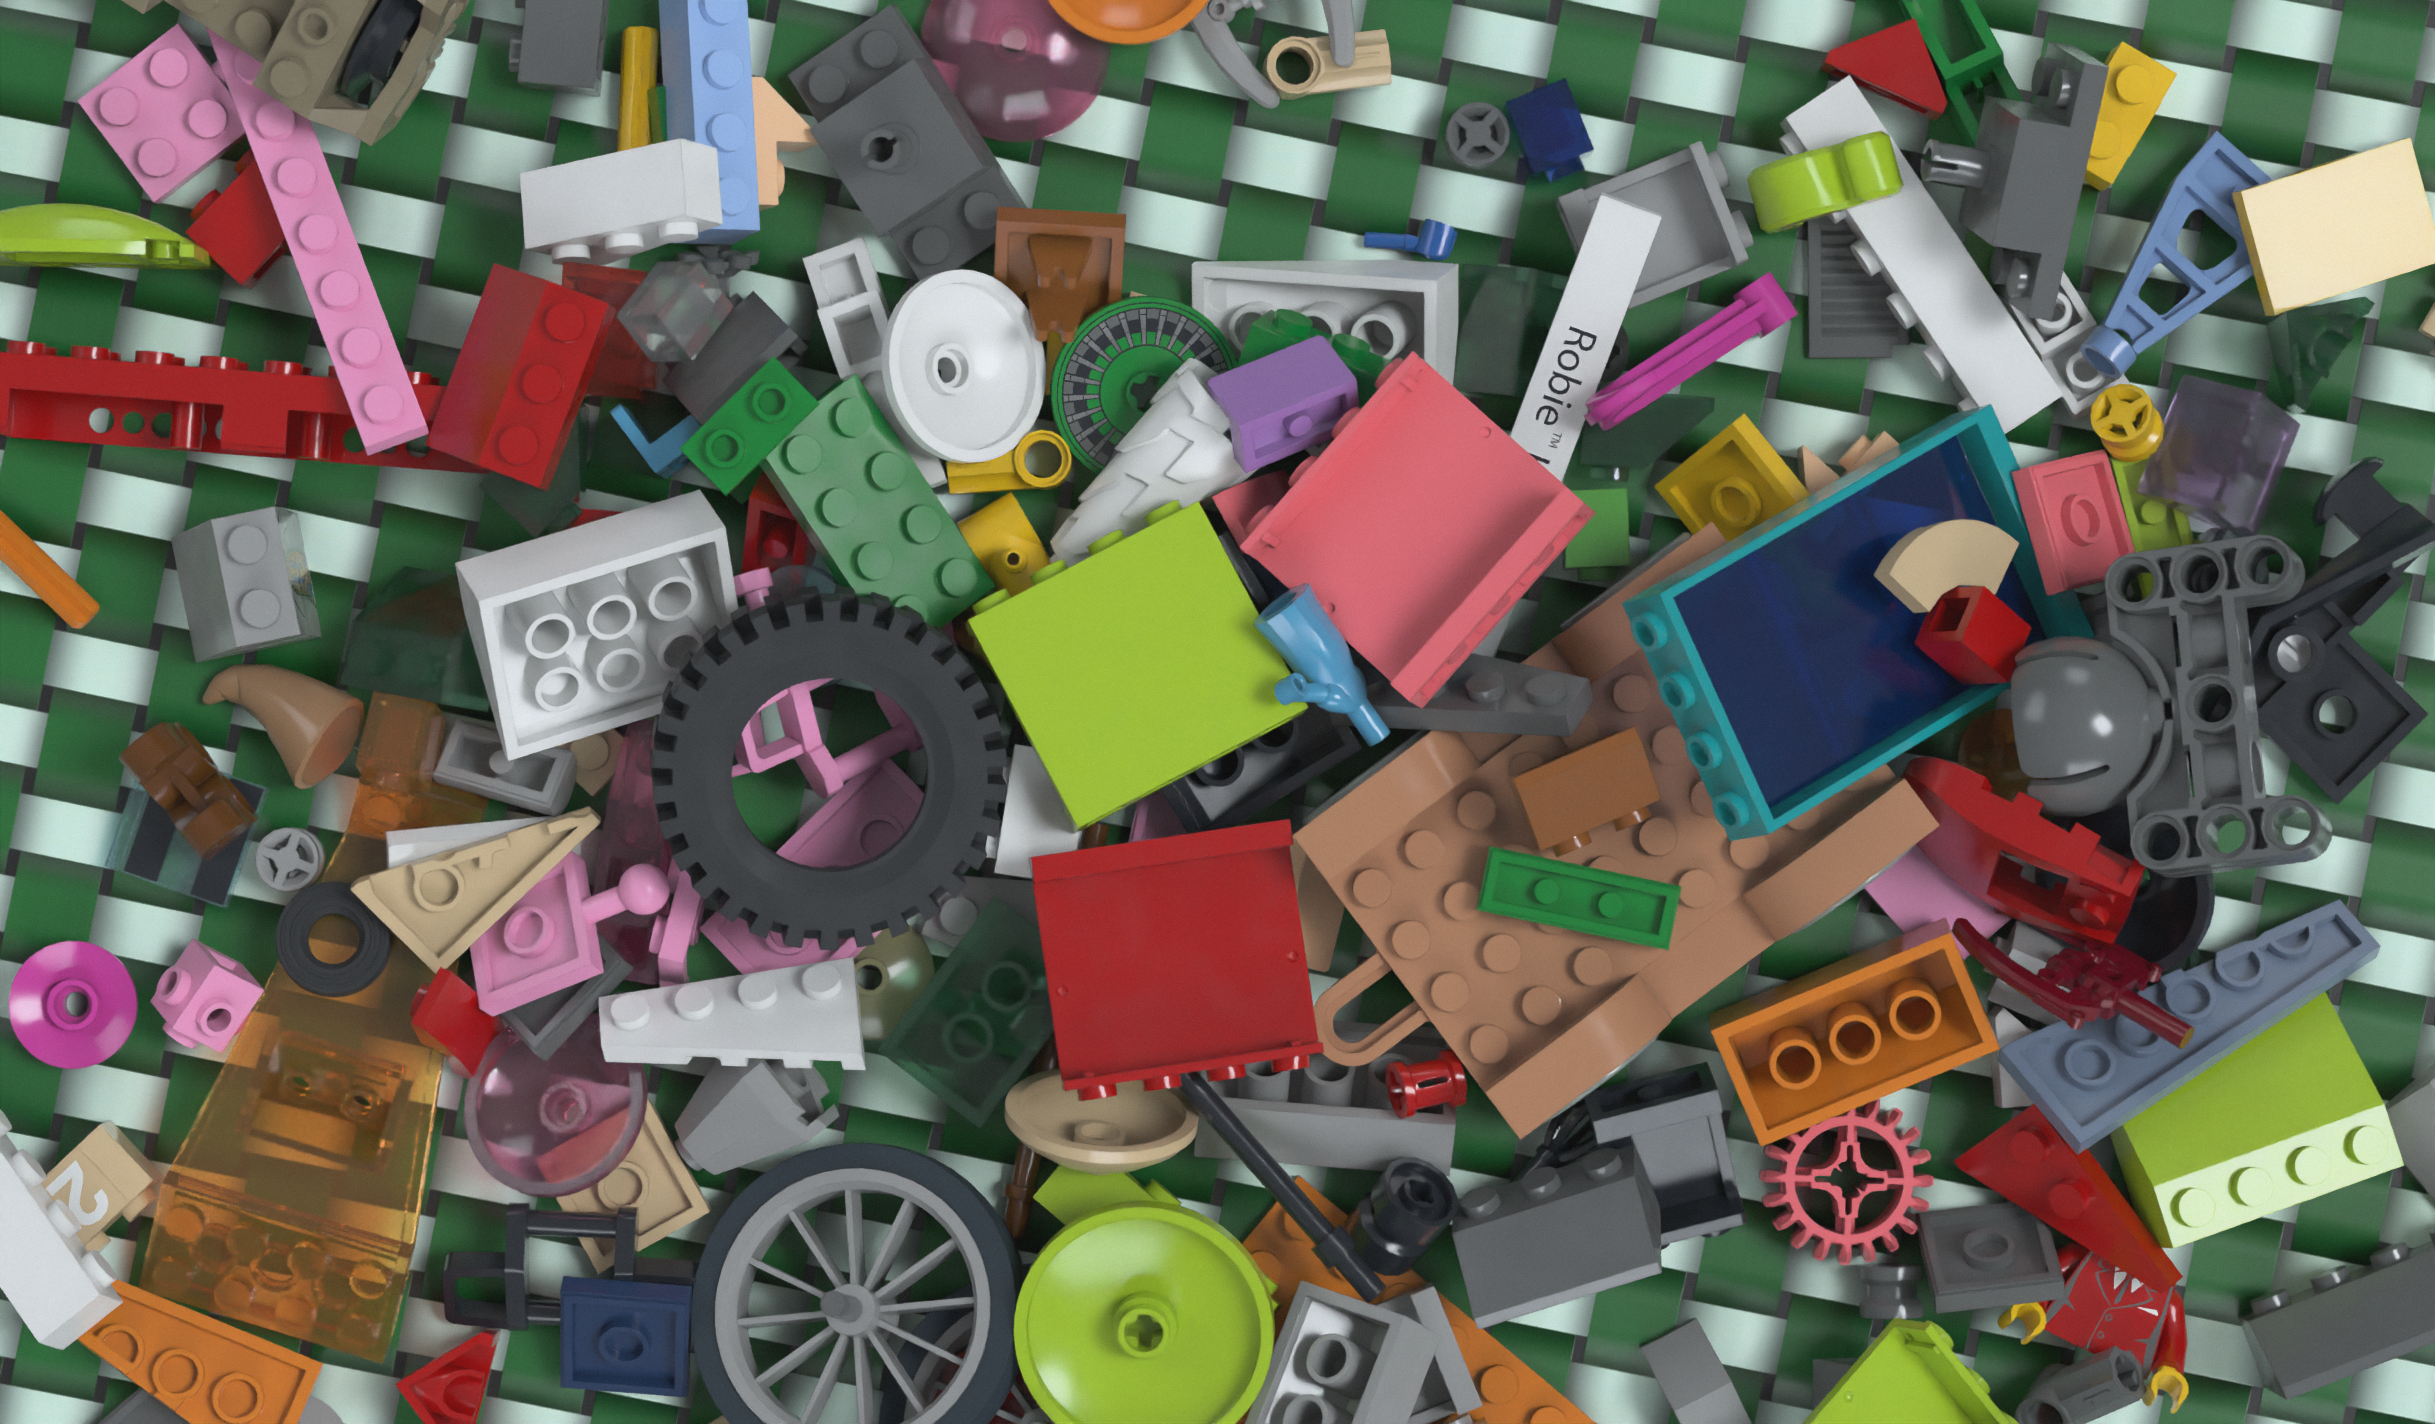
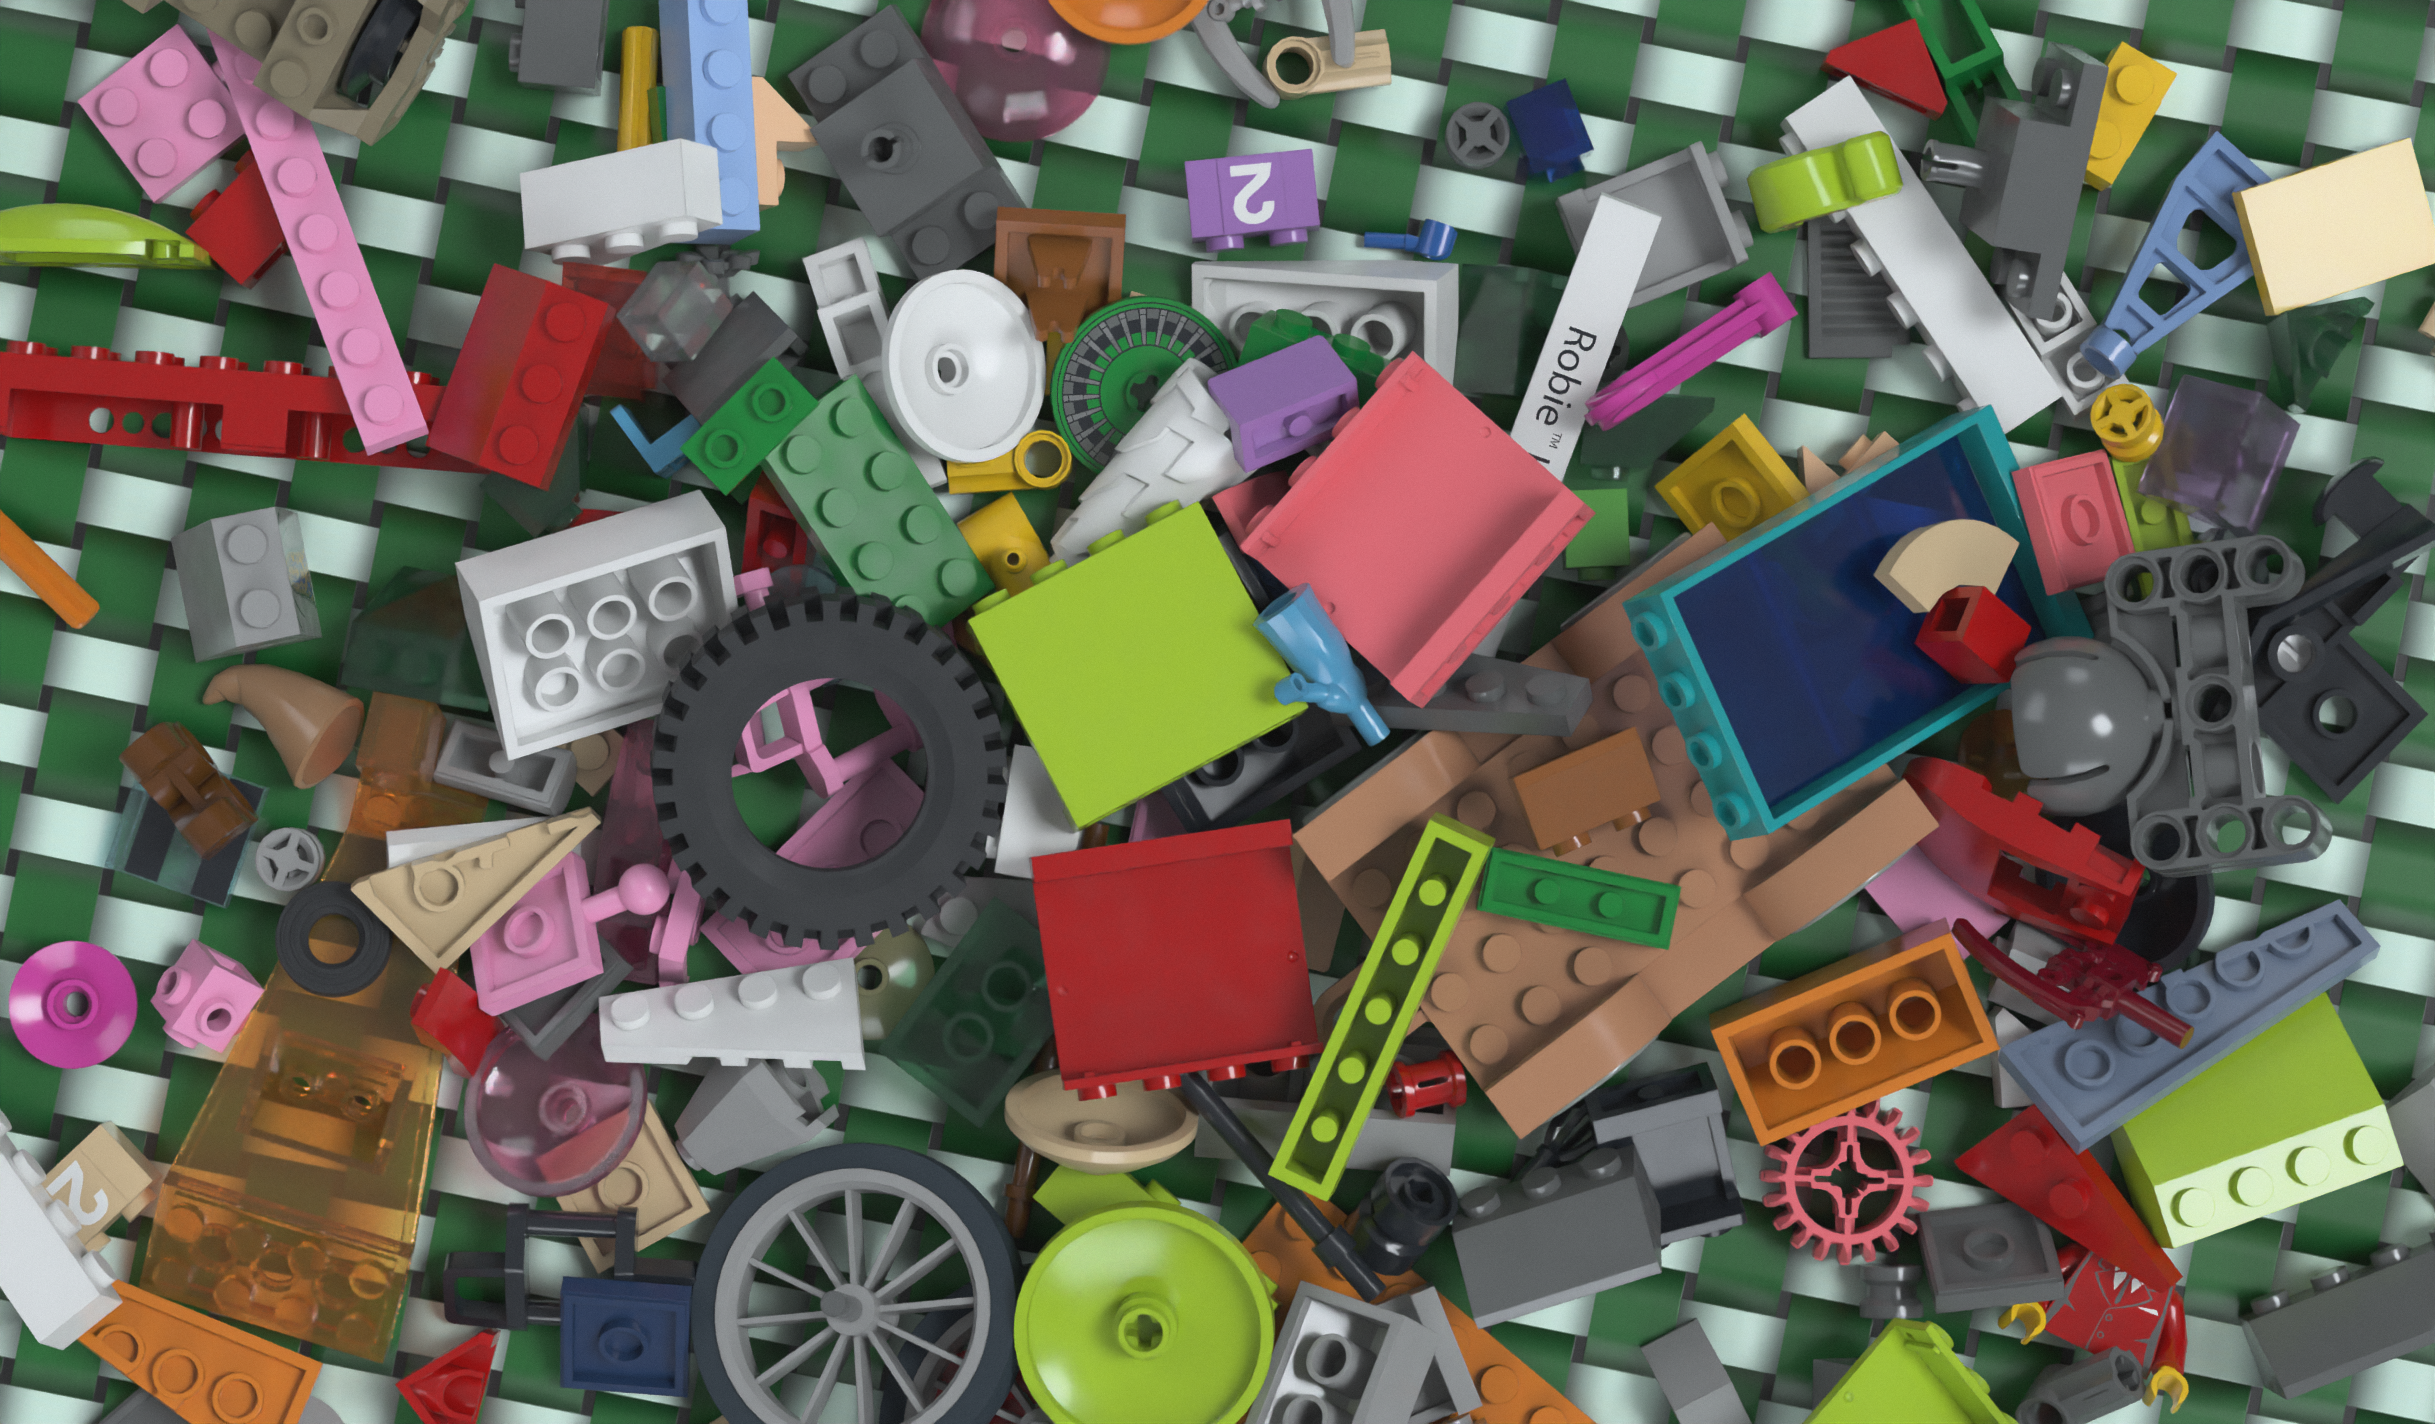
(1252, 198): none -> medium lavender brick
(1381, 1006): none -> lime brick

